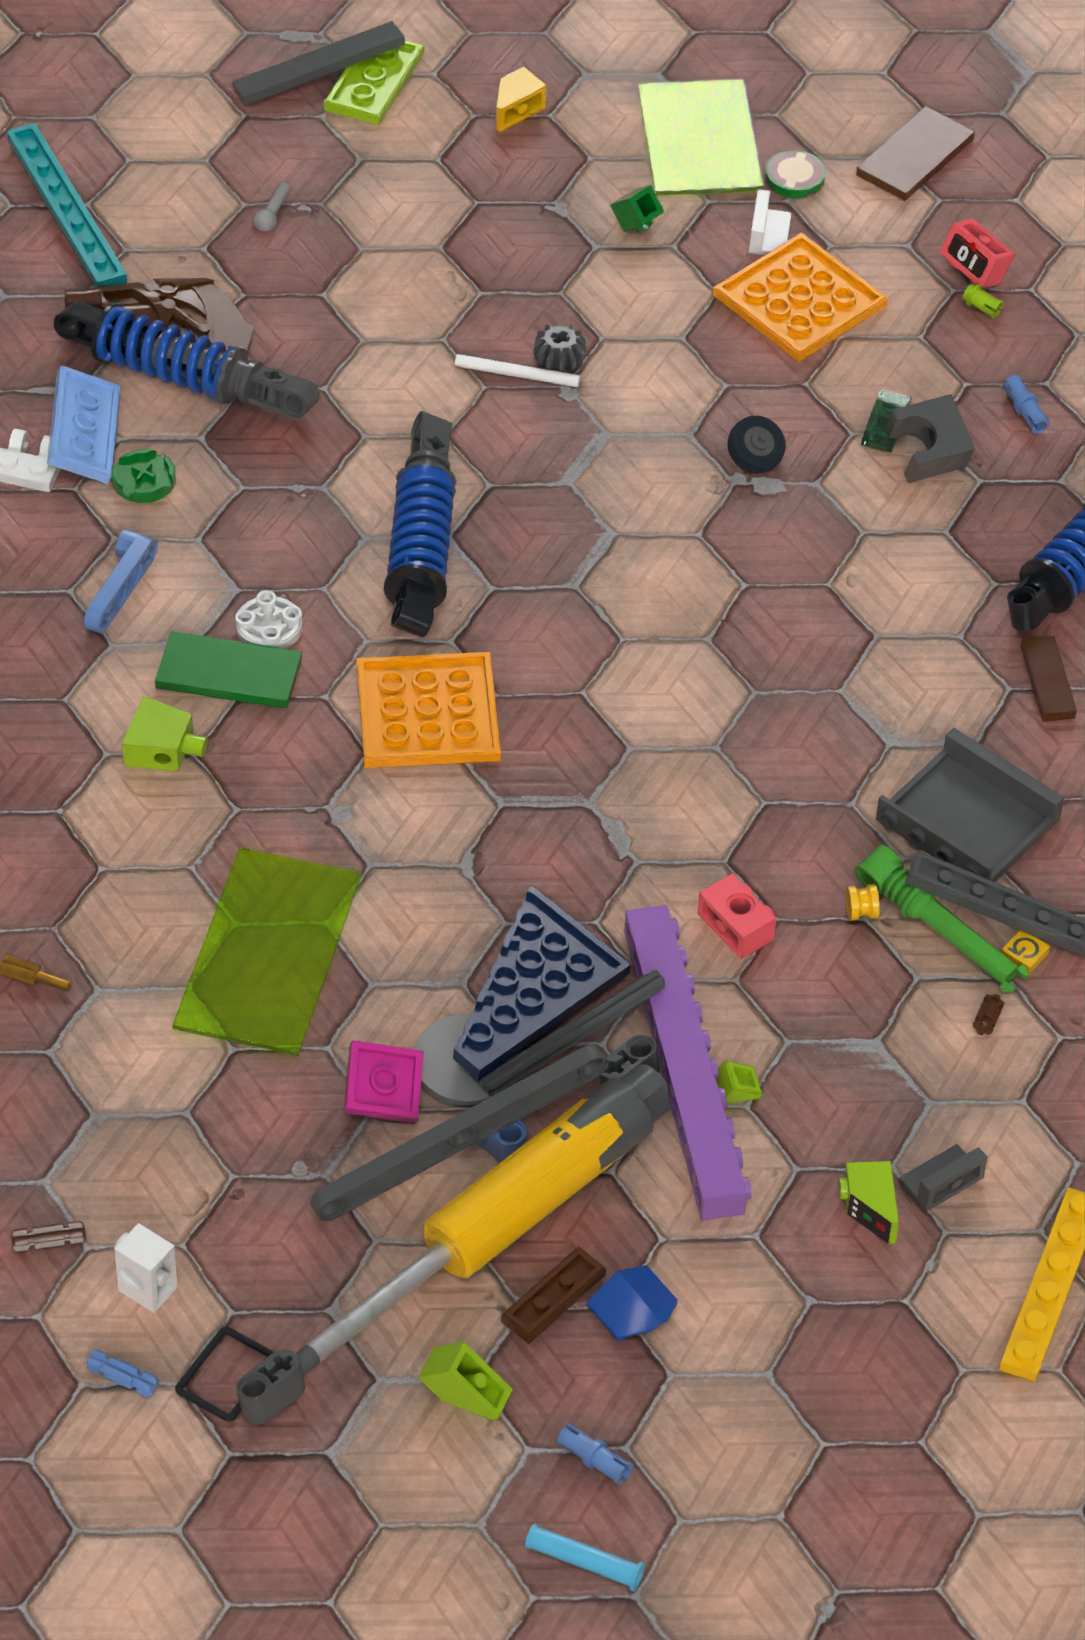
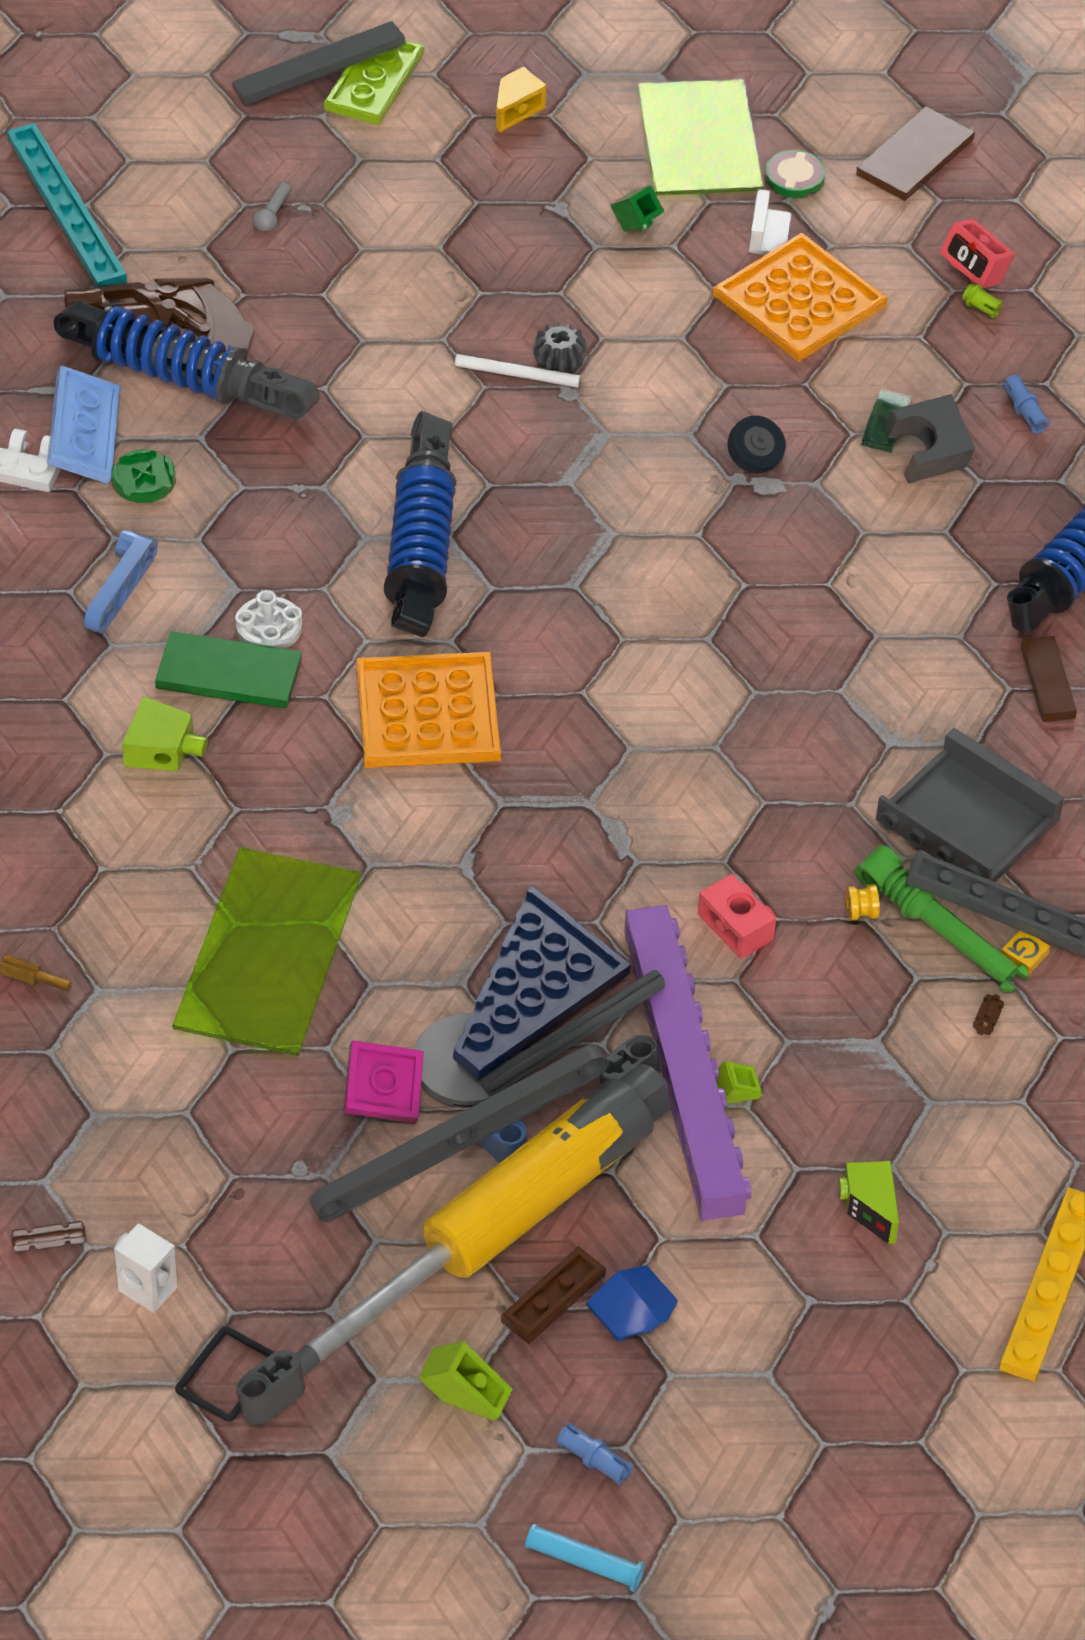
(122, 1373): medium blue axle -> none
(944, 1176): dark grey panel -> none

